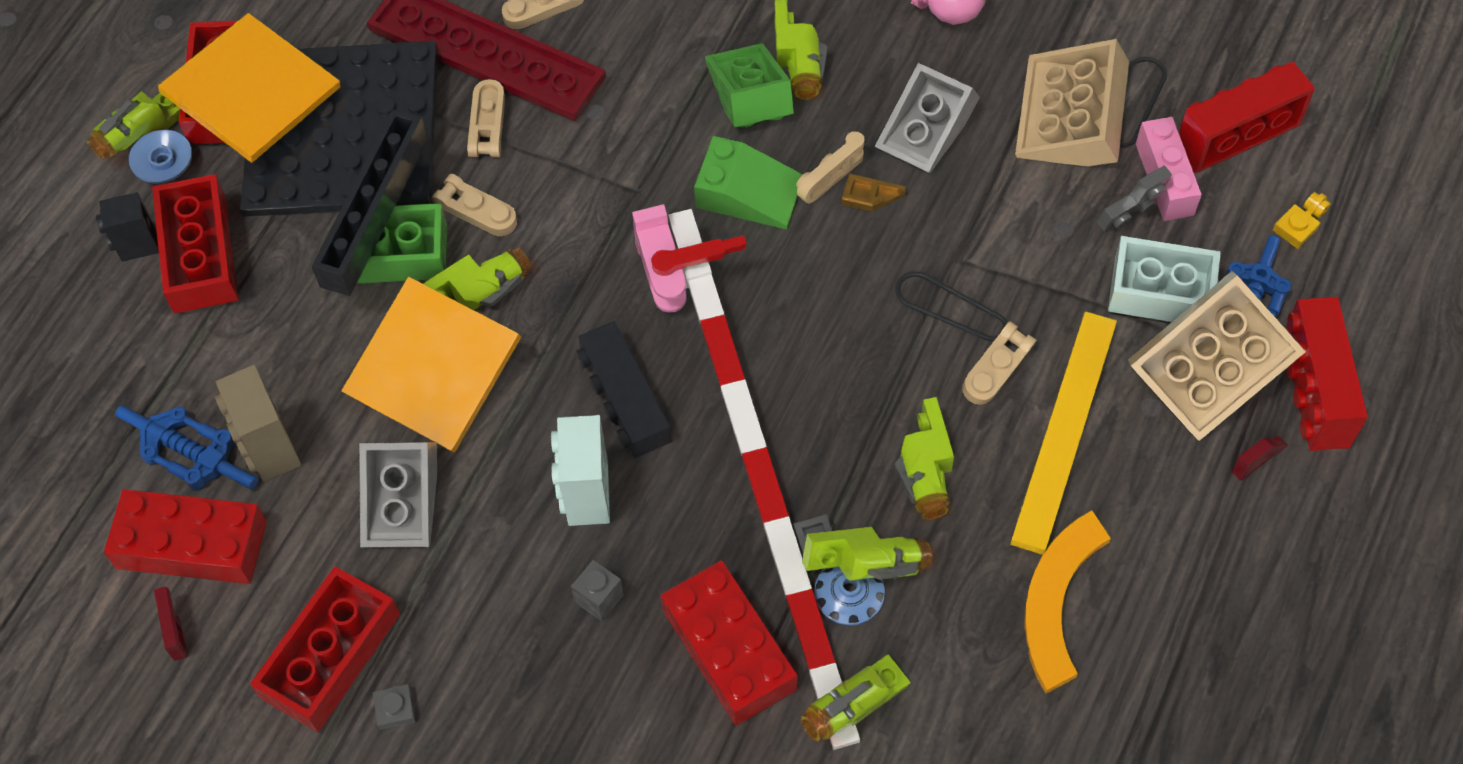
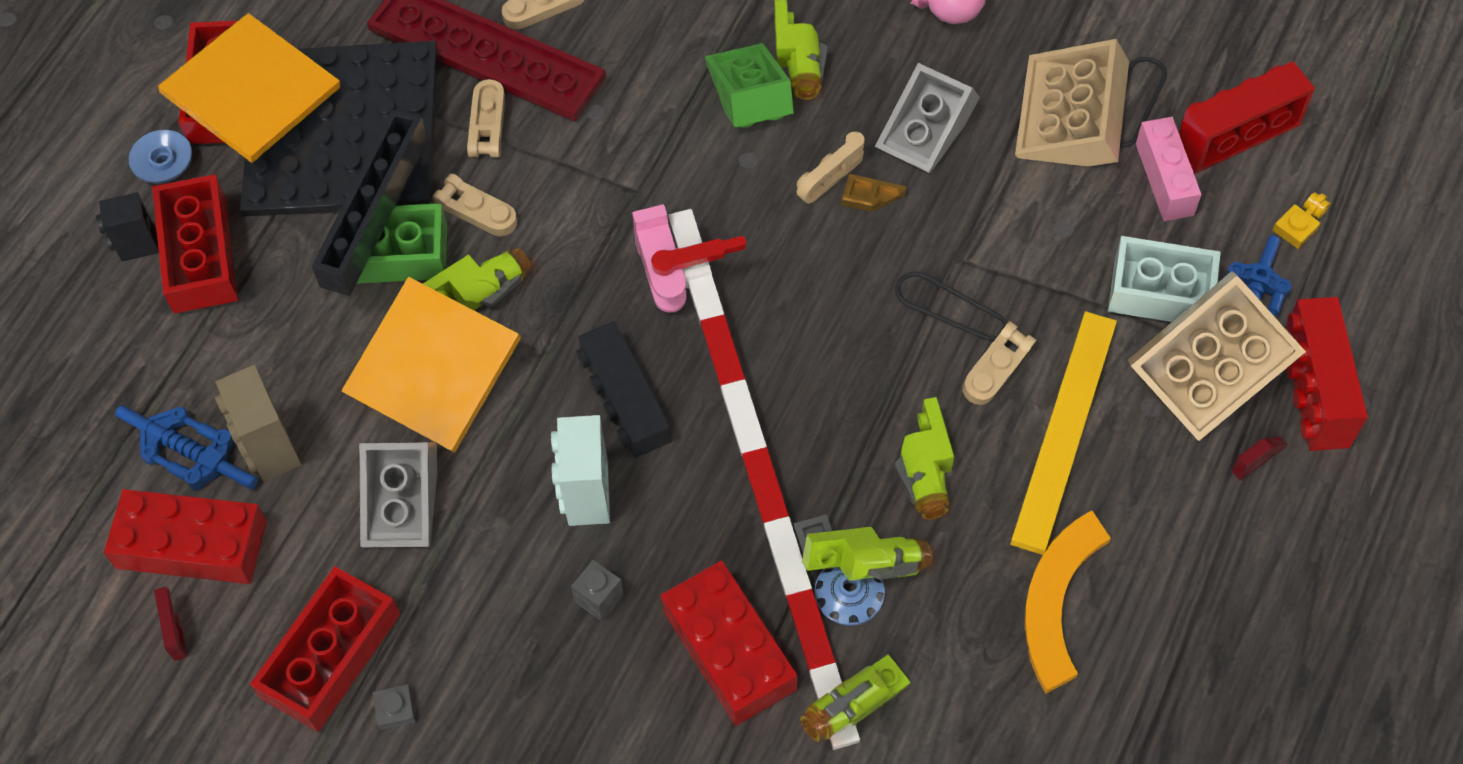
(131, 123): lime plate -> none
(746, 184): bright green slope -> none
(1140, 199): dark grey plate -> none

